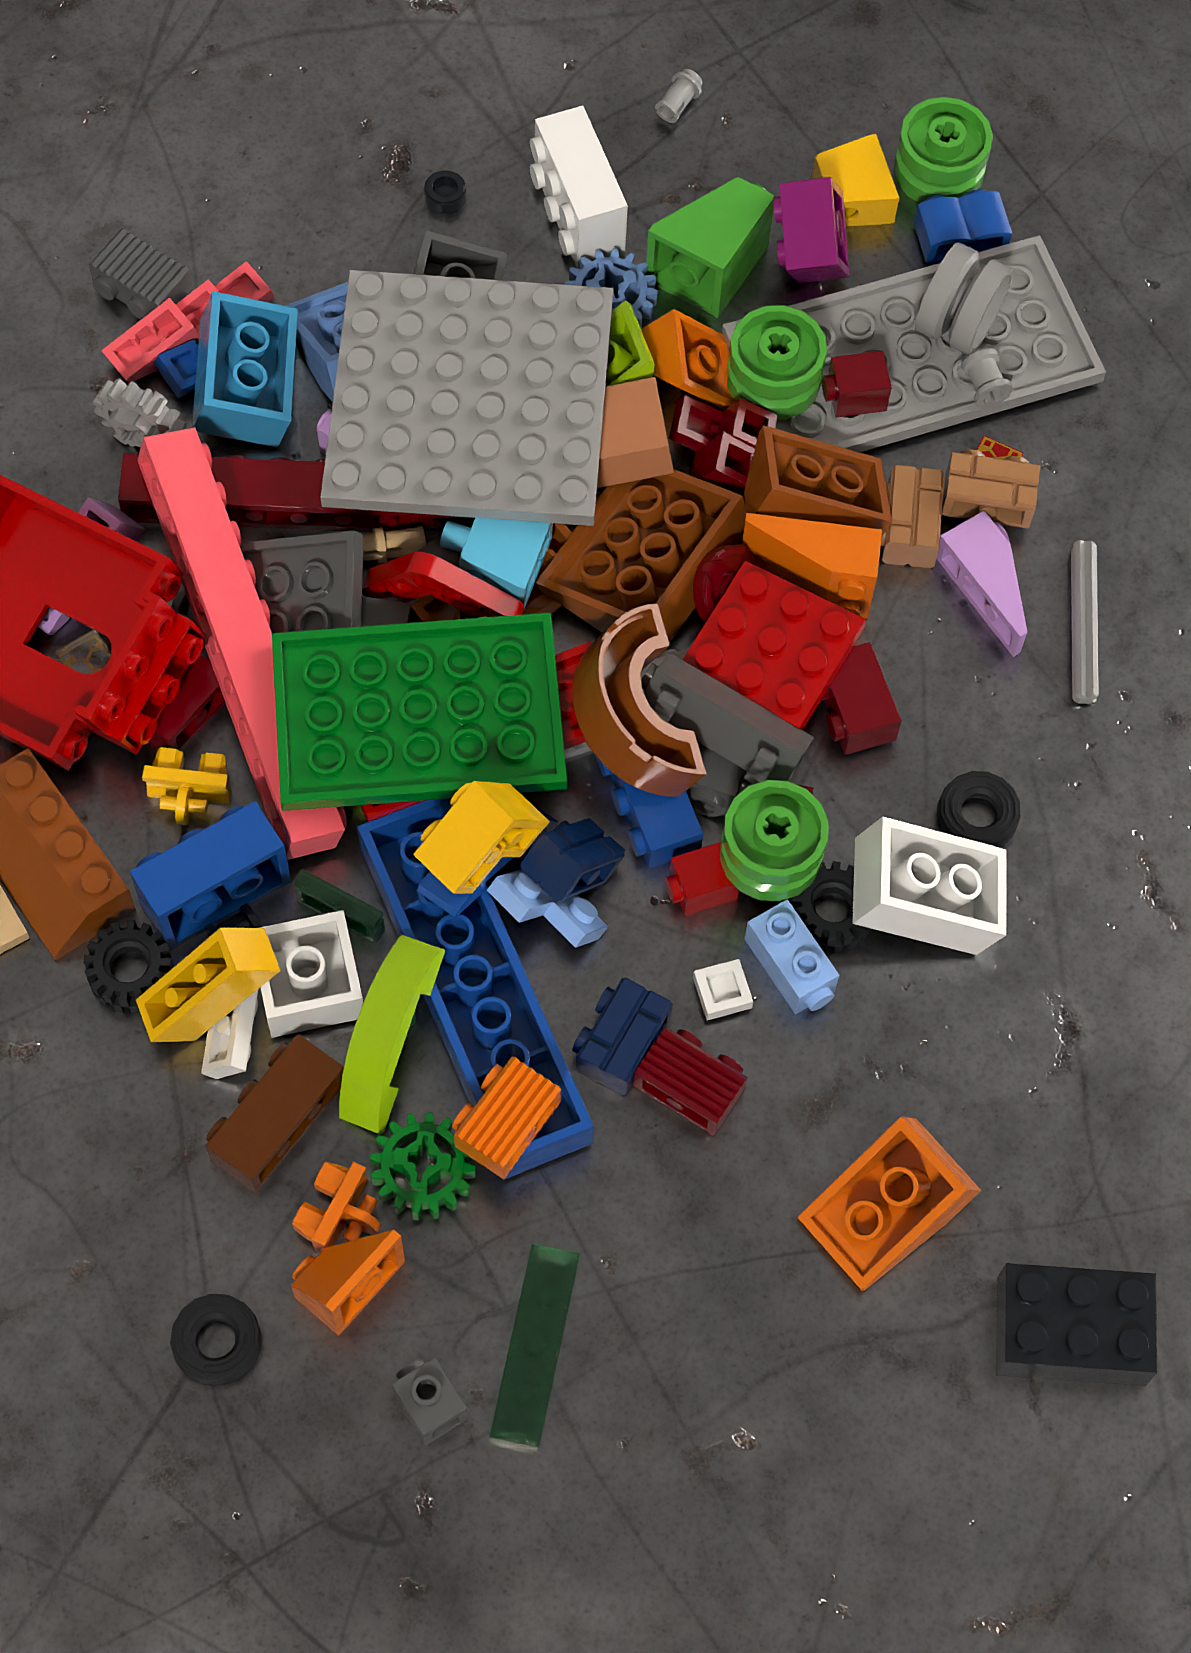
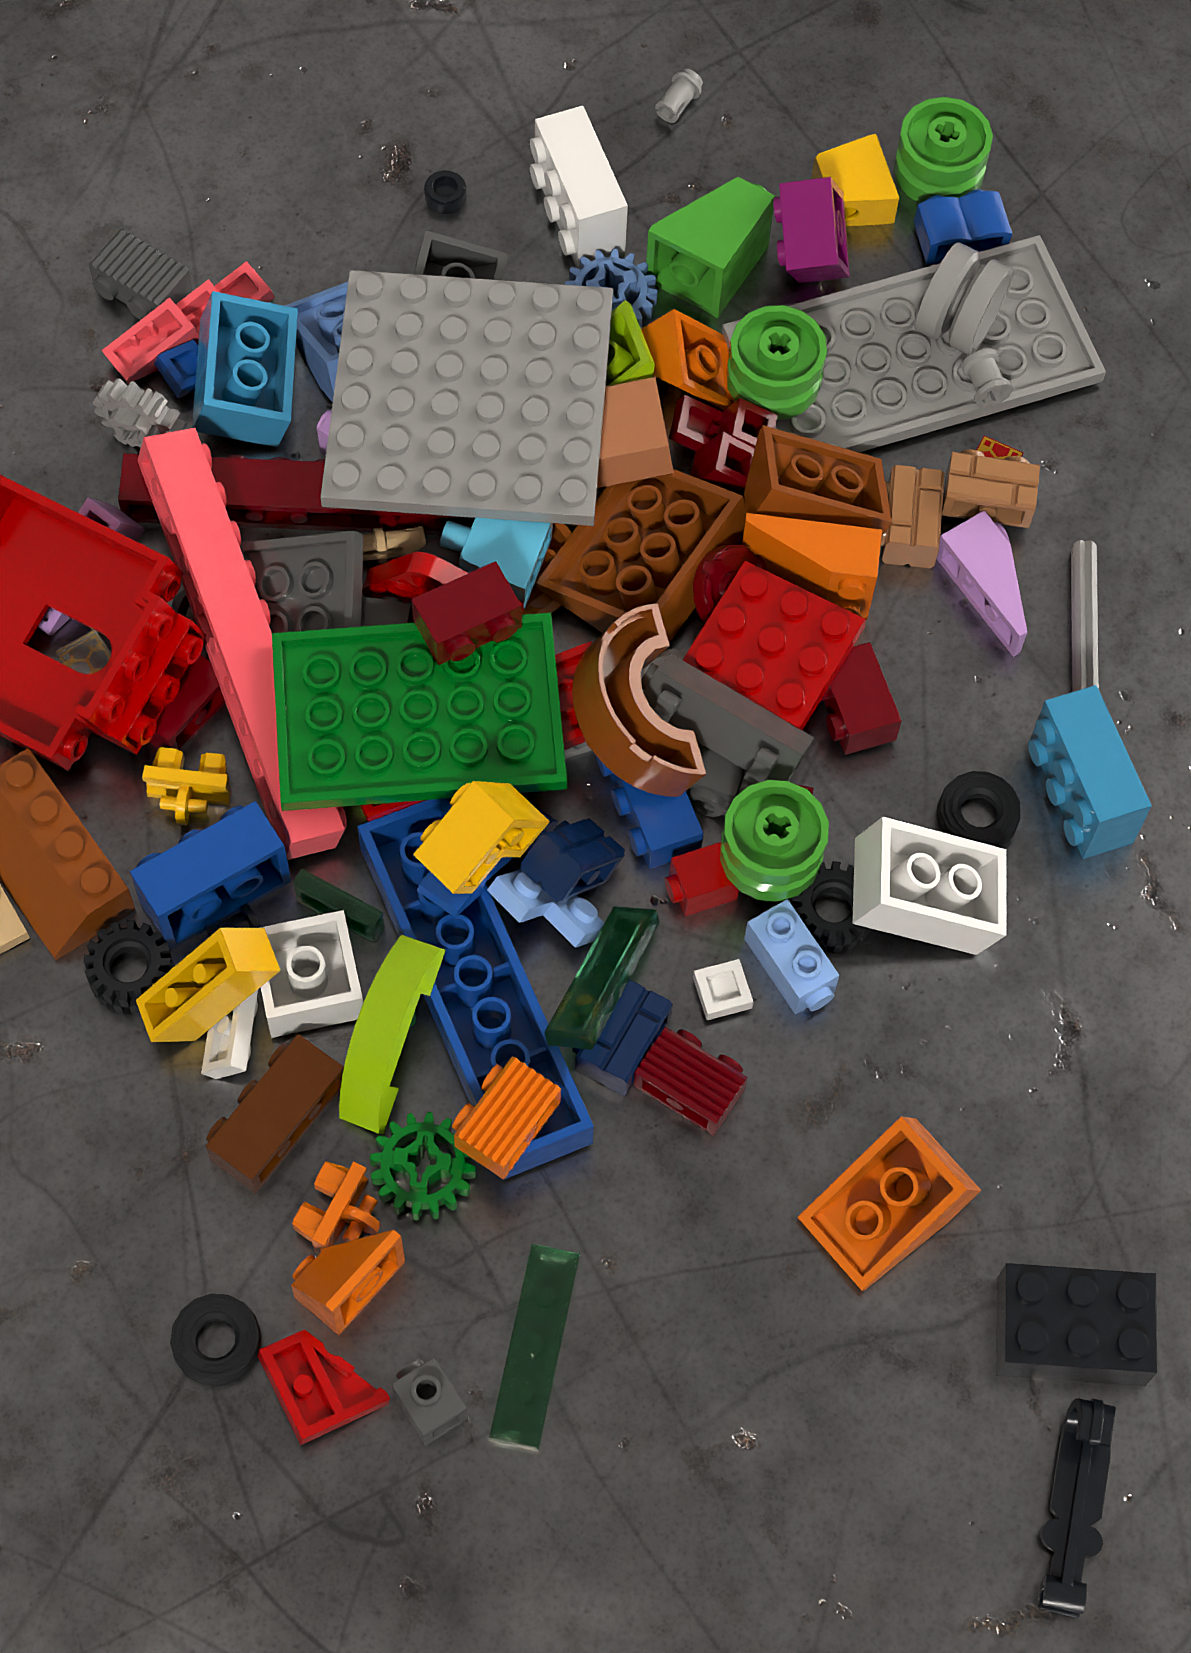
(316, 1386): none -> red wing
(467, 613): none -> dark red brick
(602, 978): none -> clear green tile
(857, 384): dark red brick -> none
(1076, 1504): none -> black piece
(1088, 772): none -> dark azure brick

